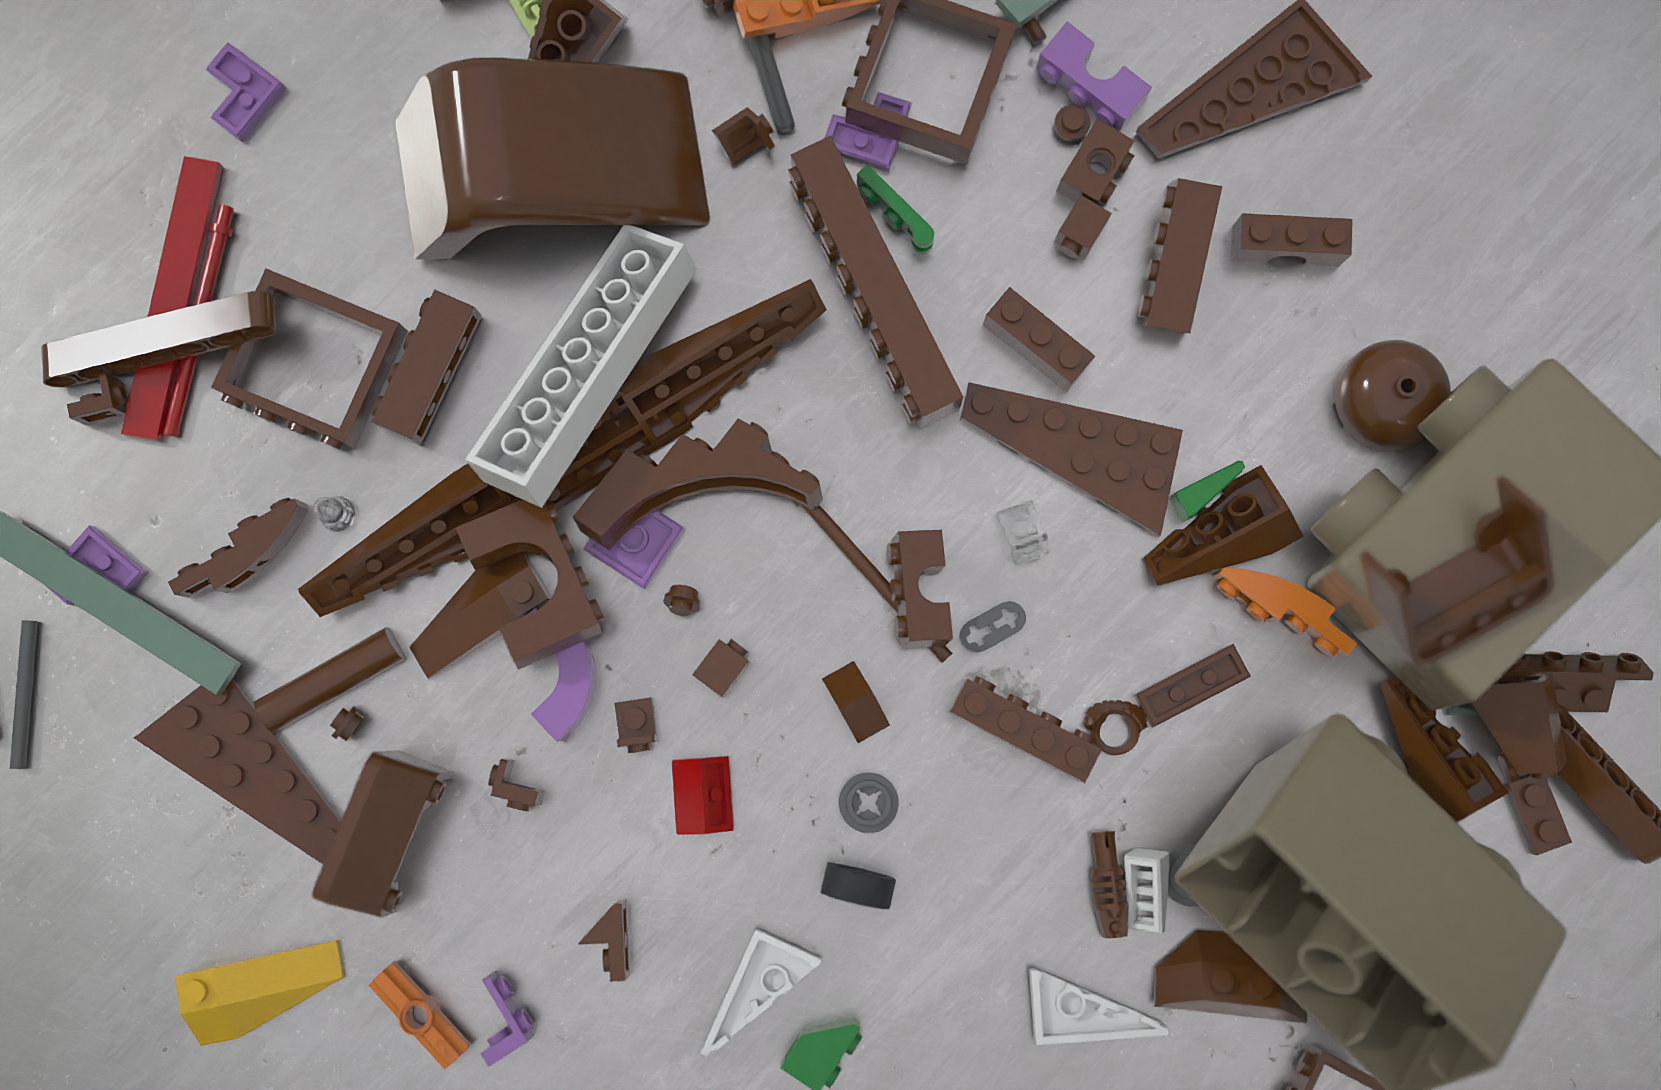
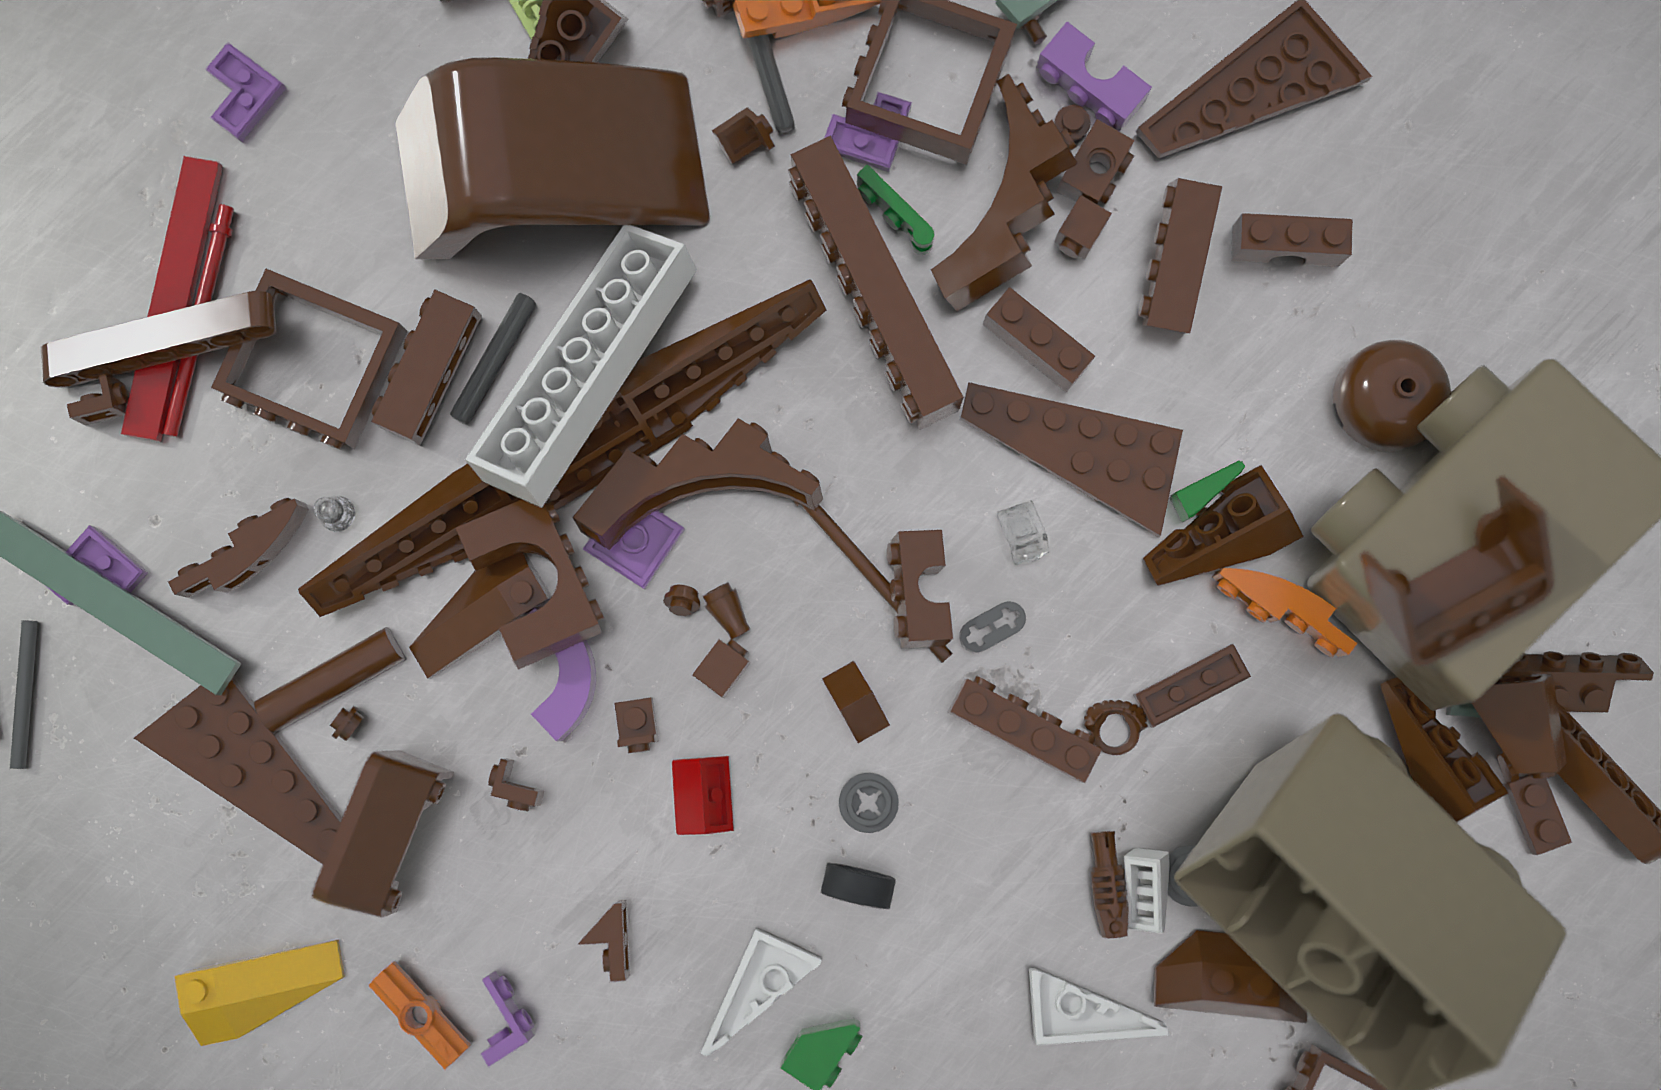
(493, 358): none -> dark grey axle
(726, 608): none -> reddish brown cone
(997, 245): none -> reddish brown arch

